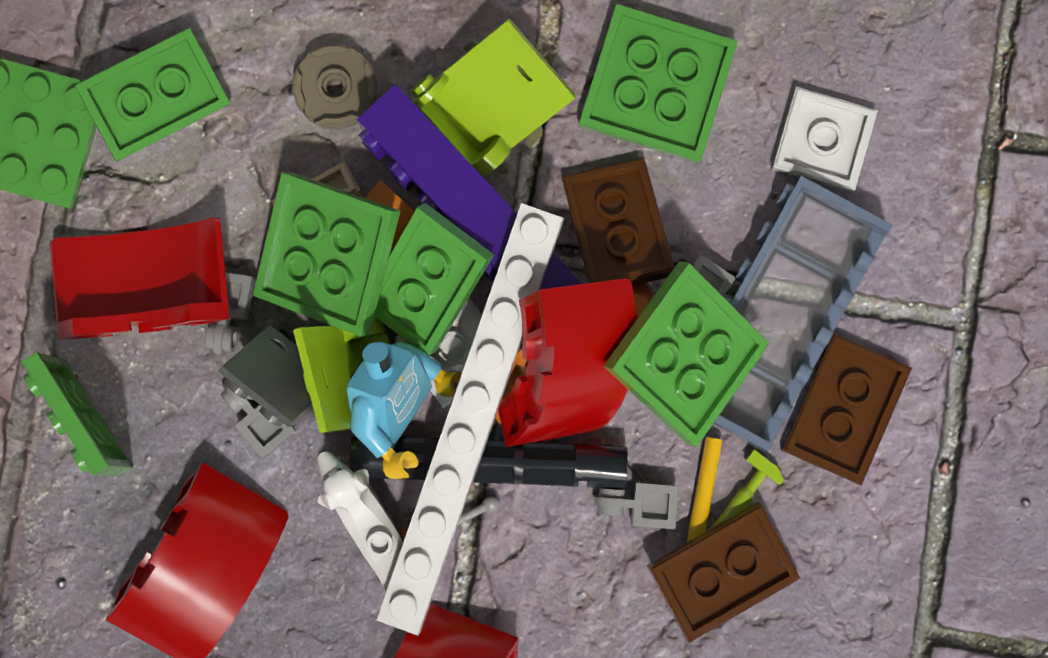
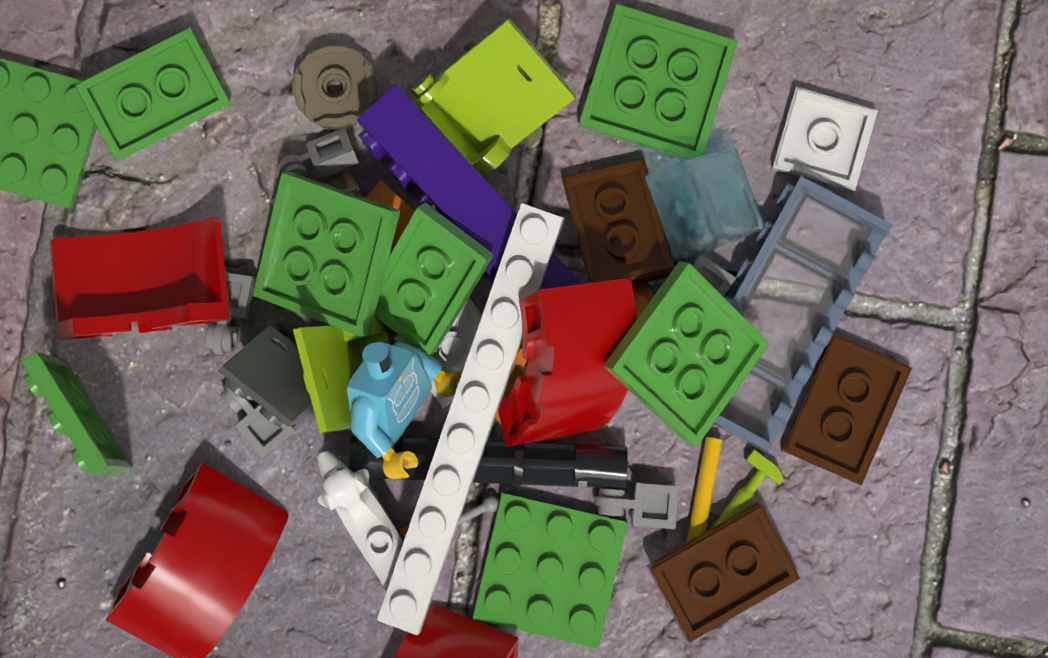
(326, 155): none -> light grey plate
(550, 570): none -> bright green plate
(705, 203): none -> clear light blue slope

